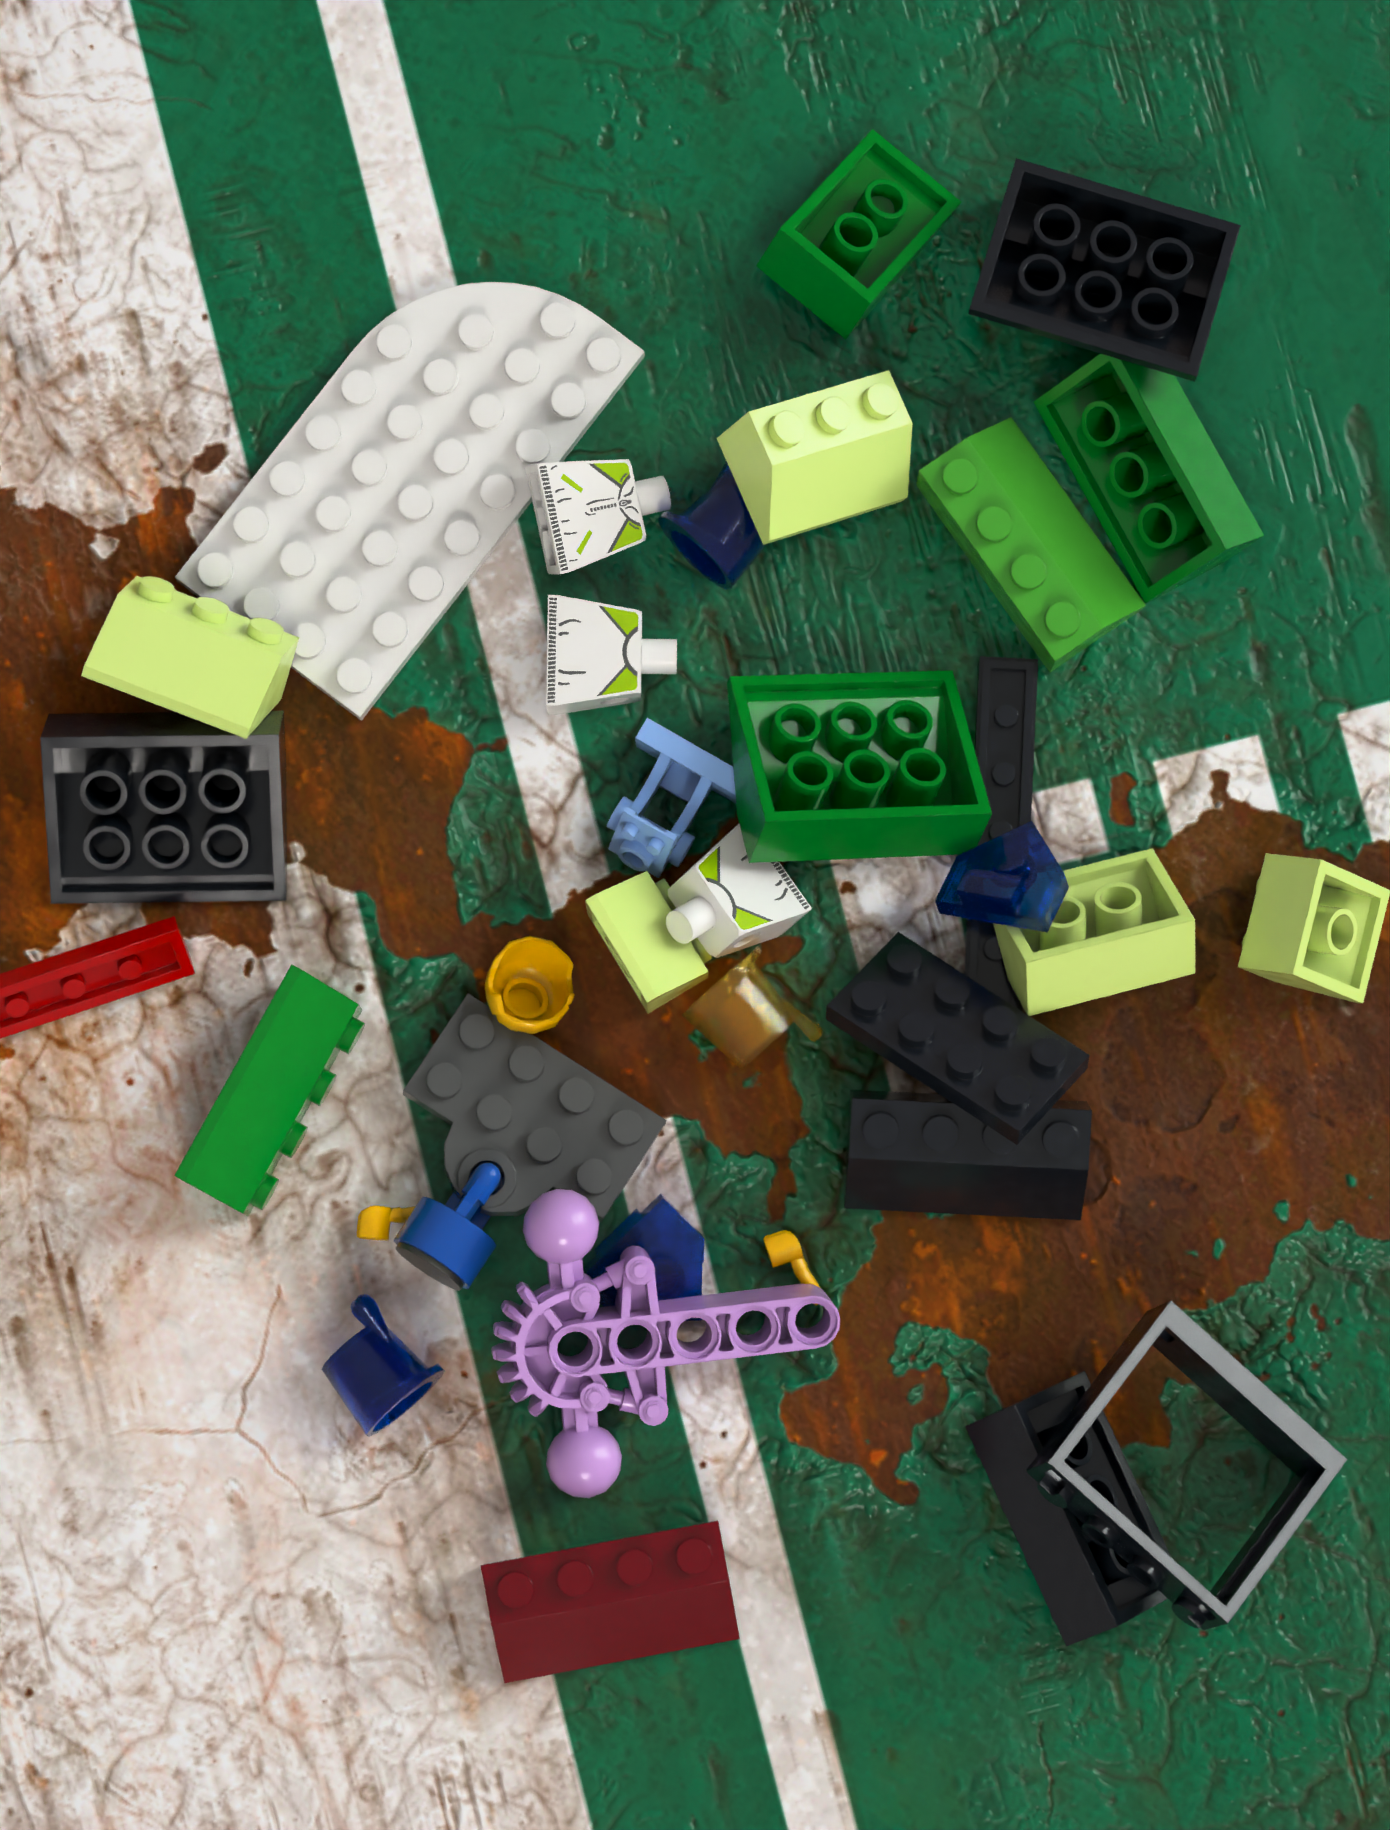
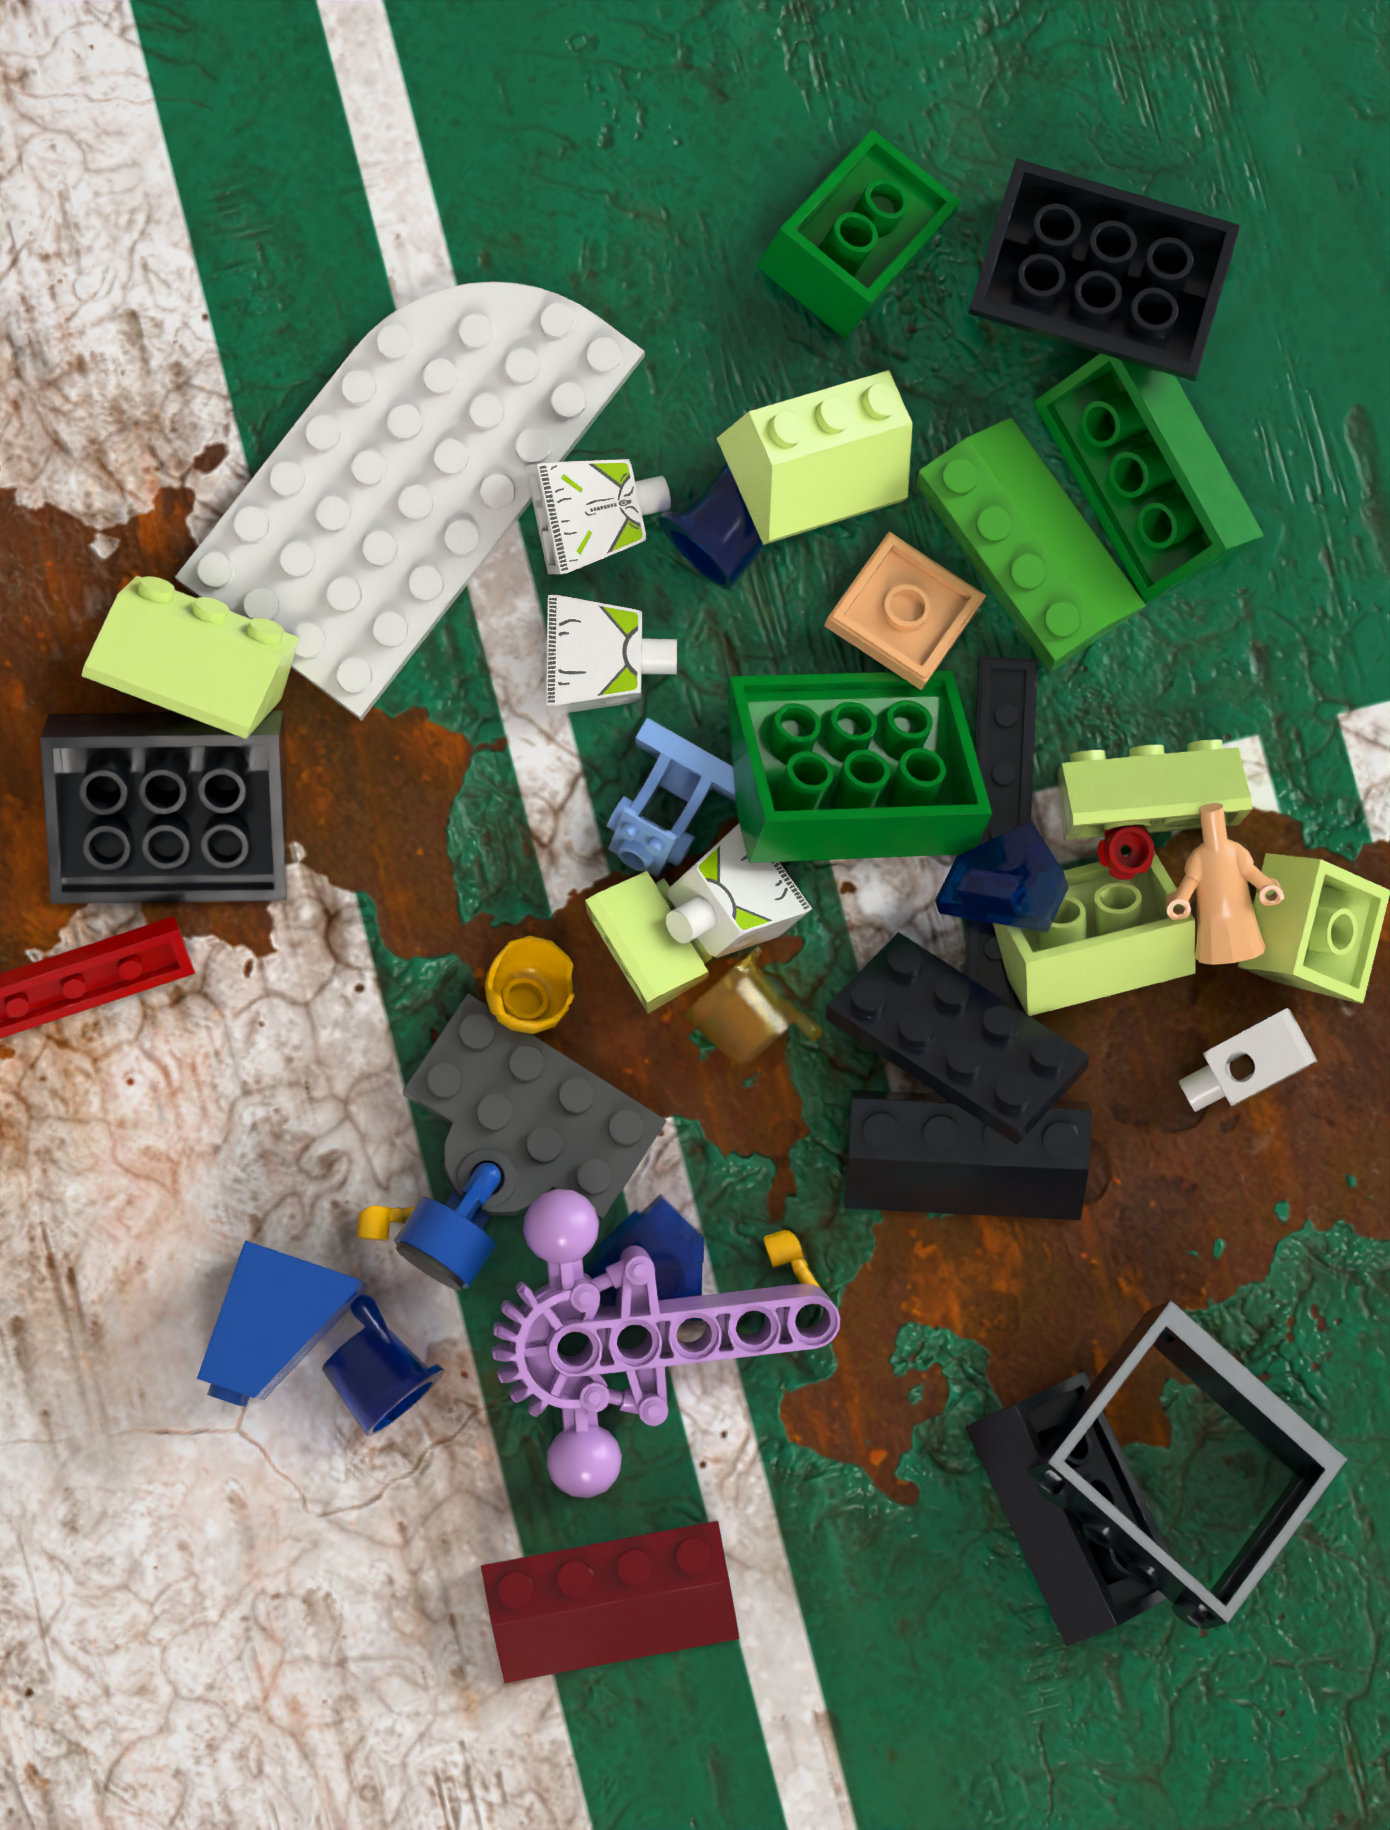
(271, 1091): green slope -> none
(271, 1321): none -> blue slope
(905, 610): none -> light nougat plate
(1140, 853): none -> red plate
(1151, 789): none -> yellowish green slope
(1224, 905): none -> light nougat piece
(1277, 1052): none -> white torso

